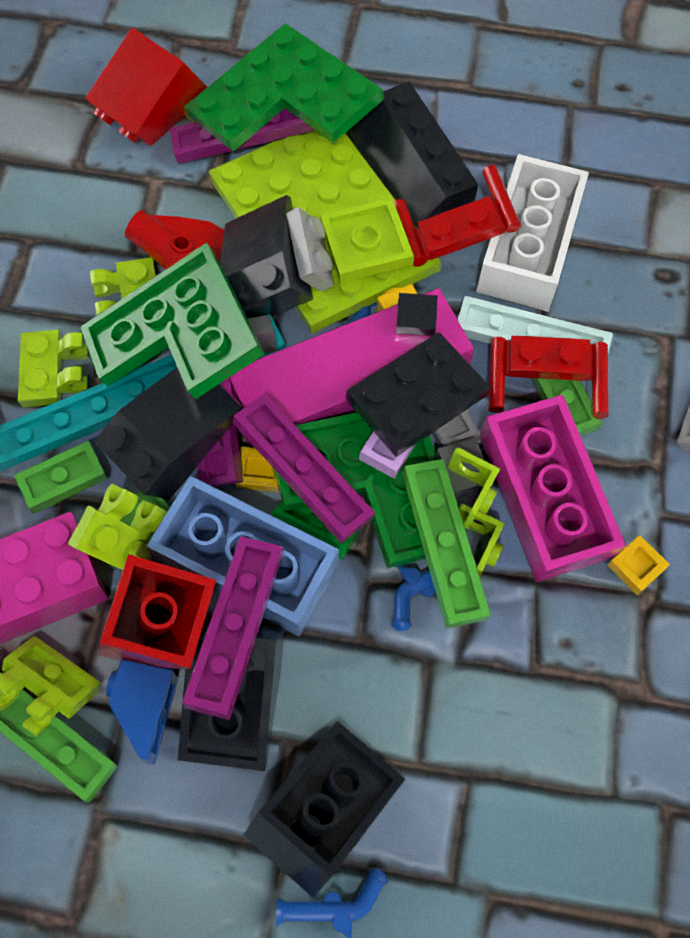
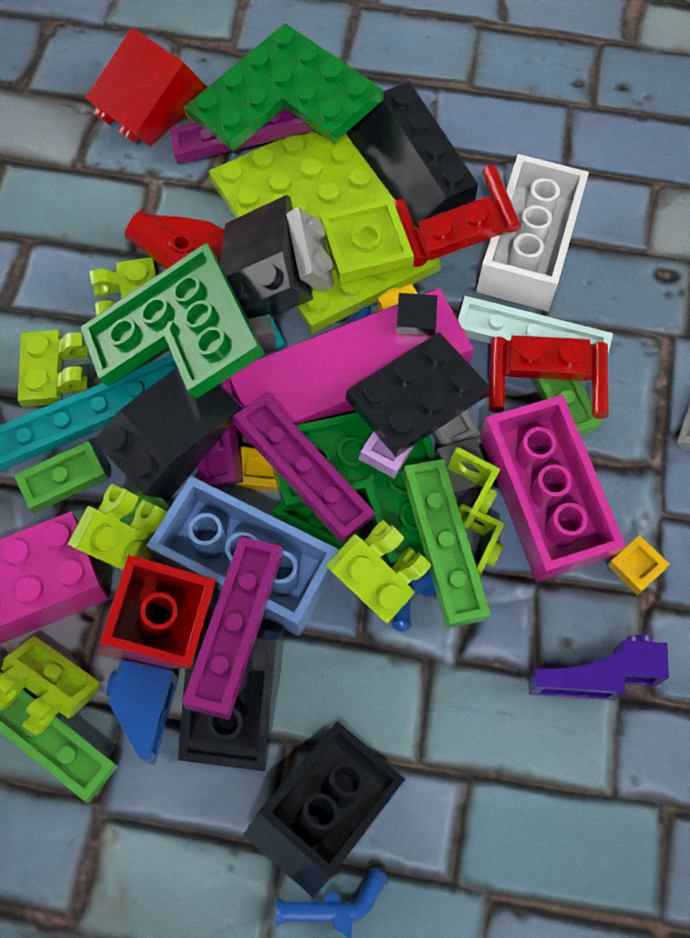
(370, 578): none -> lime plate
(633, 663): none -> dark purple slope

